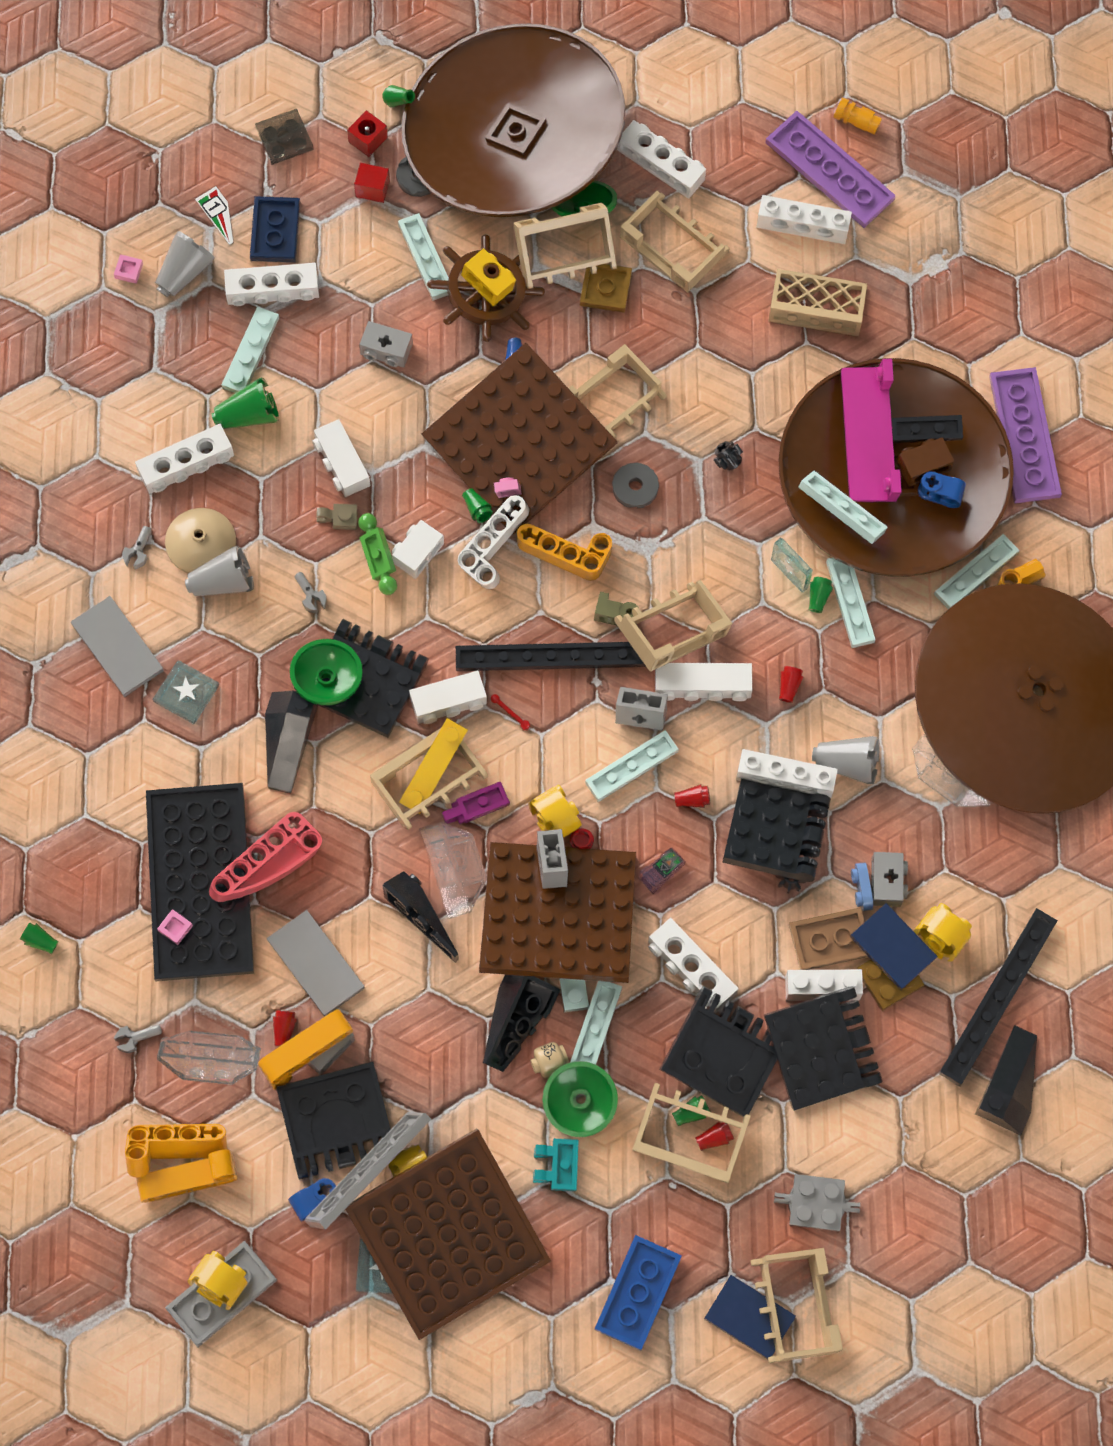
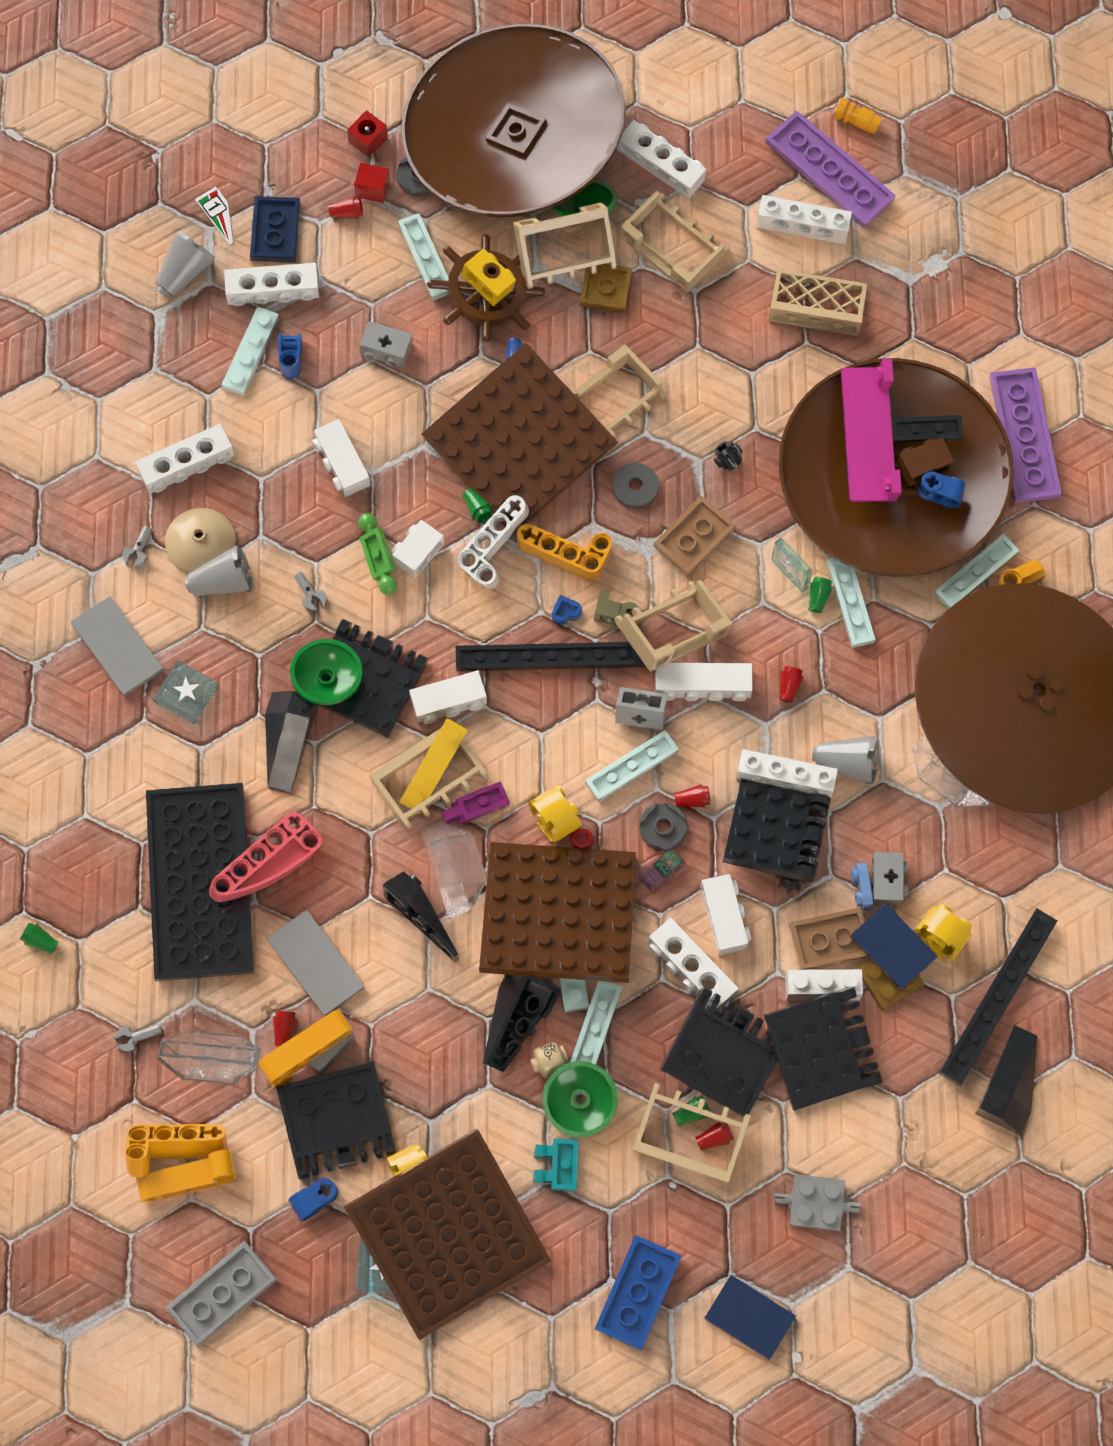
(128, 269): bright pink plate -> none
(175, 927): bright pink plate -> none
(218, 1280): yellow brick -> none
(247, 407): green cone -> none
(284, 136): clear smoke plate -> none
(290, 352): none -> blue piece
(342, 516): dark tan plate -> none
(346, 208): none -> red cone
(367, 1170): light grey tile -> none
(396, 96): green cone -> none
(507, 487): bright pink plate -> none
(524, 724): red hinge -> none
(552, 859): light grey brick -> none
(566, 610): none -> blue tile
(663, 840): none -> dark grey tile
(694, 535): none -> medium nougat plate
(725, 914): none -> white brick
(818, 1269): tan hinge -> none
(842, 507): light aqua plate -> none

